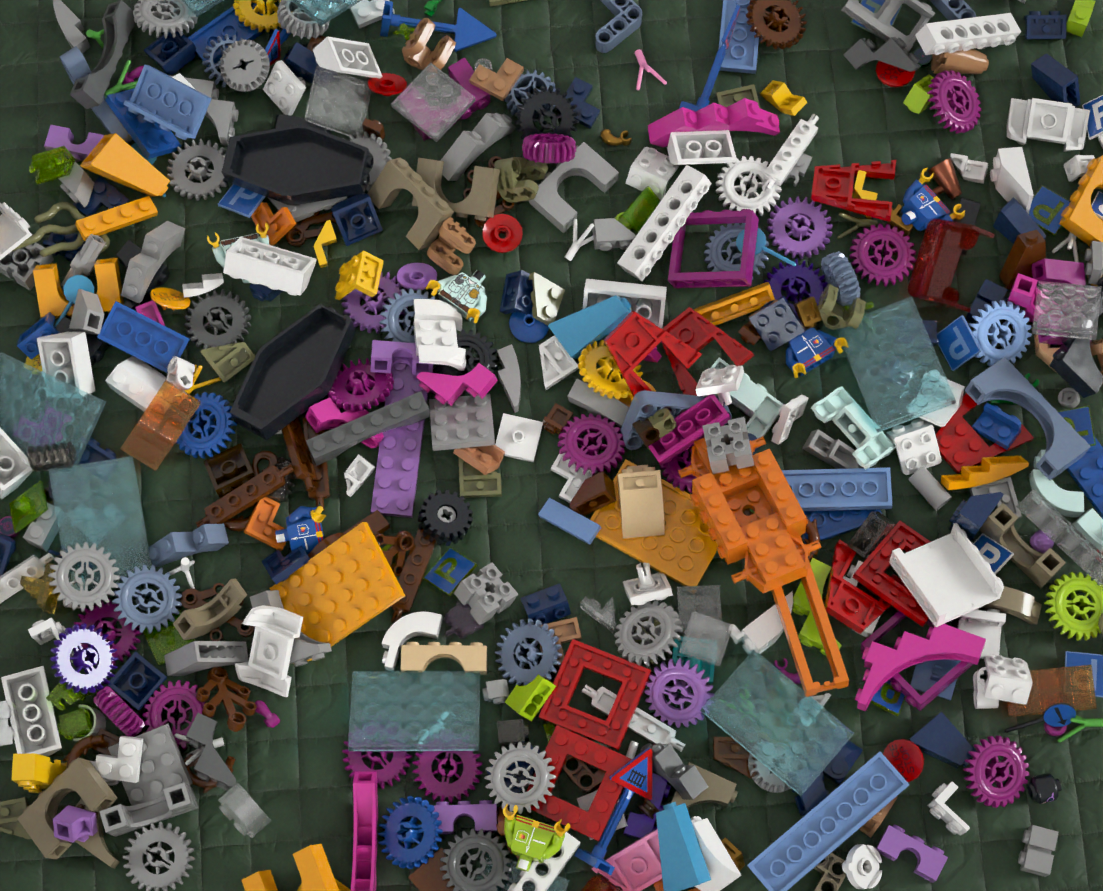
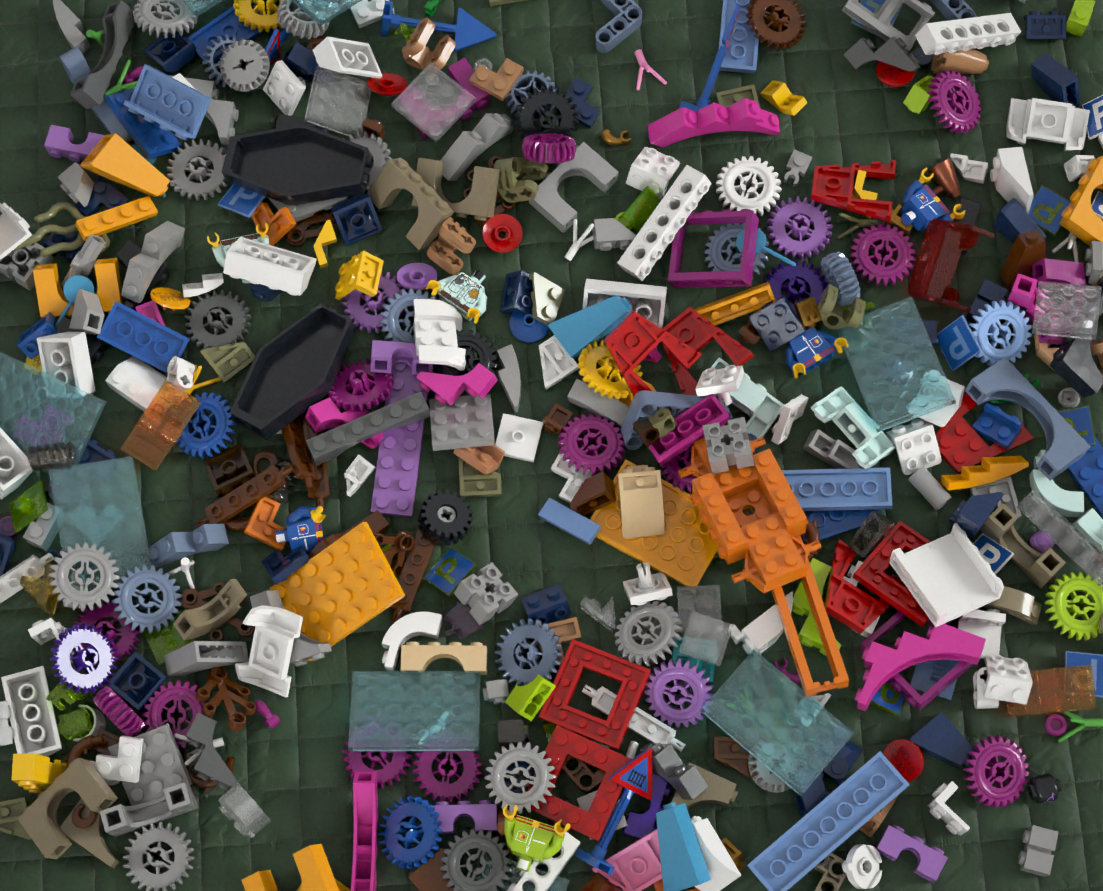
(52, 164): clear neon green hinge -> none
(74, 824): medium lavender brick -> none
(648, 808): dark brown bush -> none
(701, 147): white slope -> none
(790, 152): white plate -> none
(1055, 715): blue piece -> none

